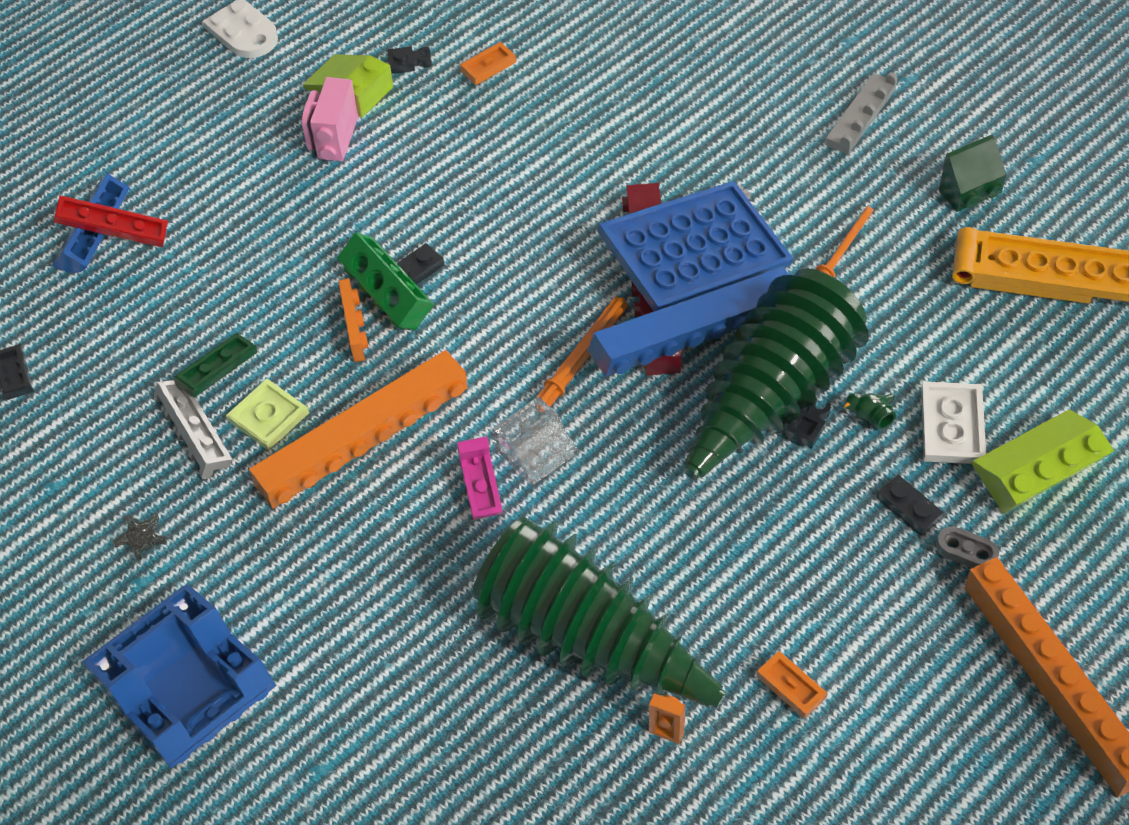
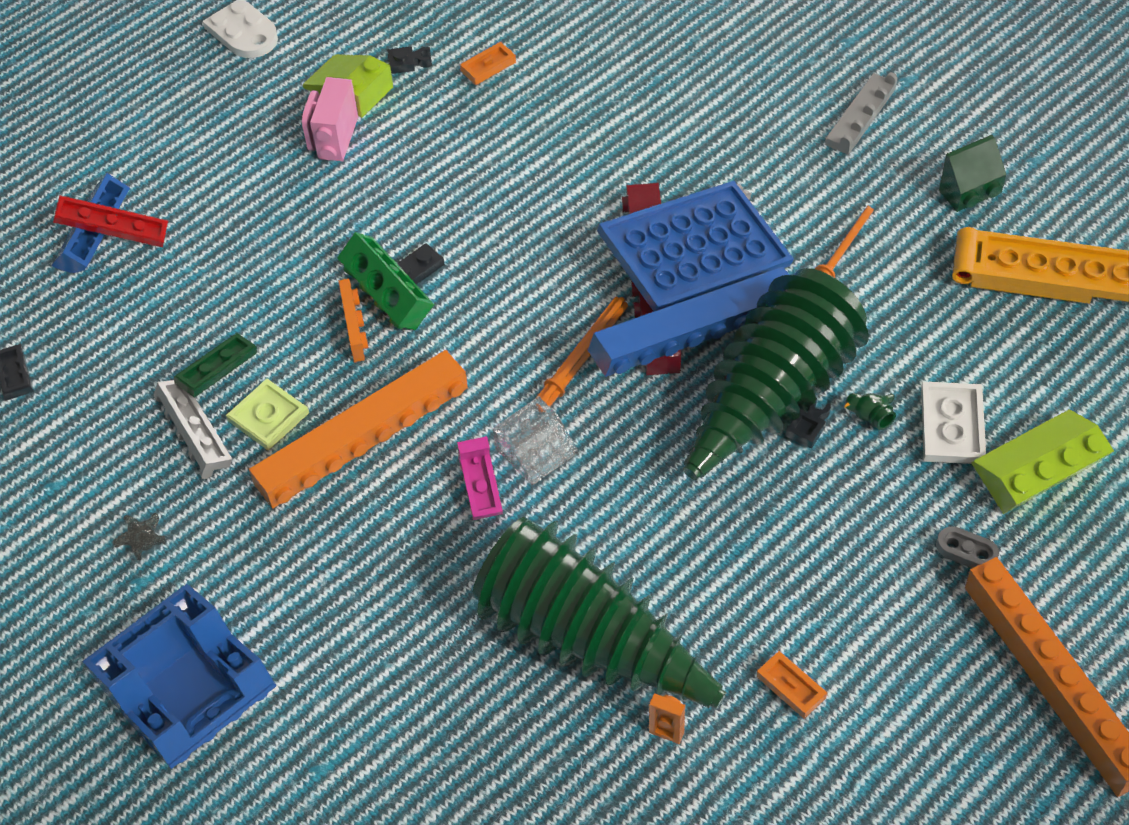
(910, 505): black plate -> none

